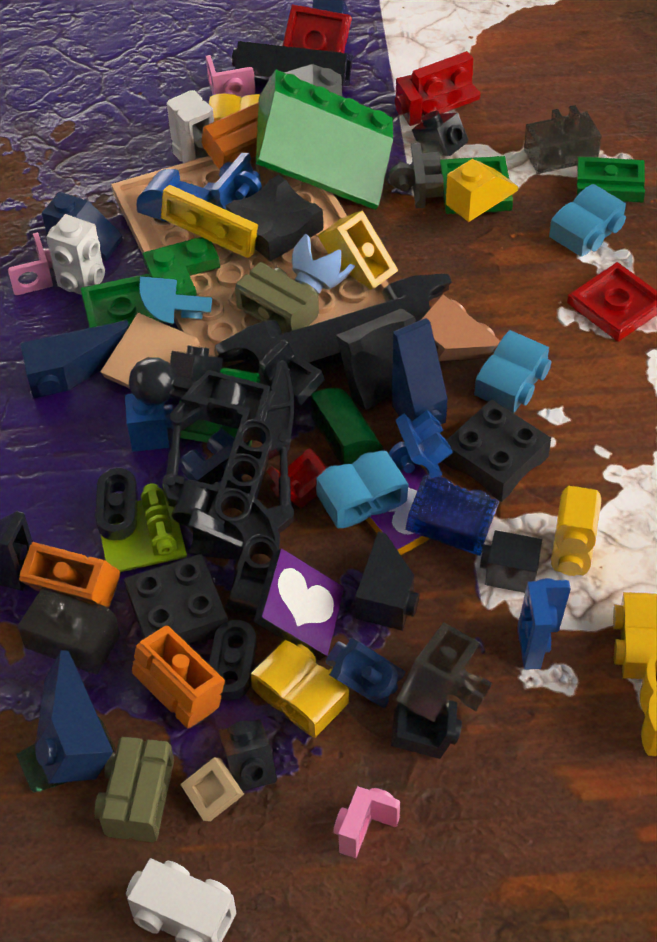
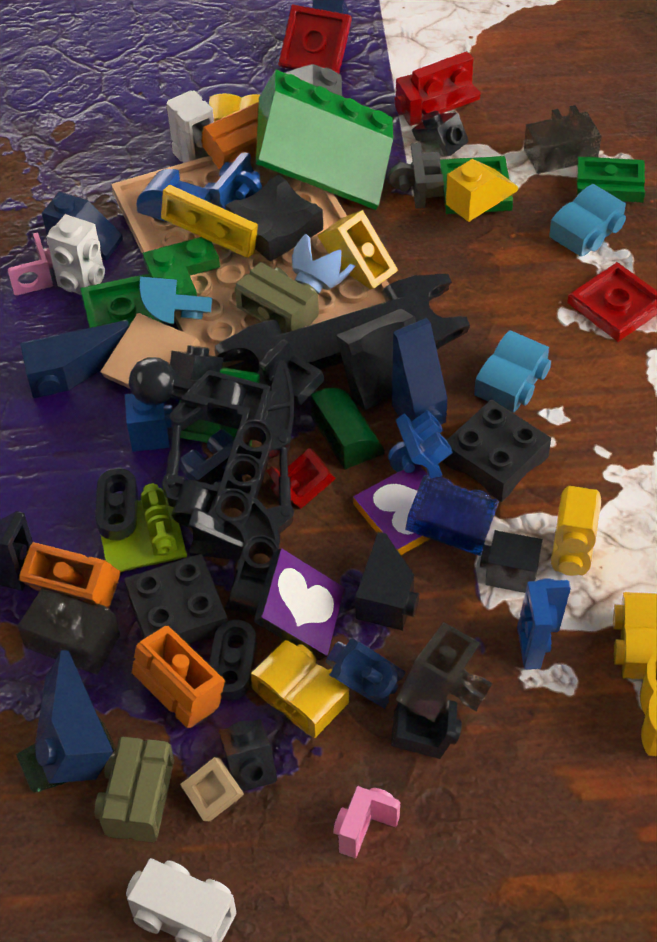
(235, 82): bright pink bracket -> none
(268, 58): black brick -> none
(361, 488): dark azure brick -> none
(458, 334): nougat slope -> none

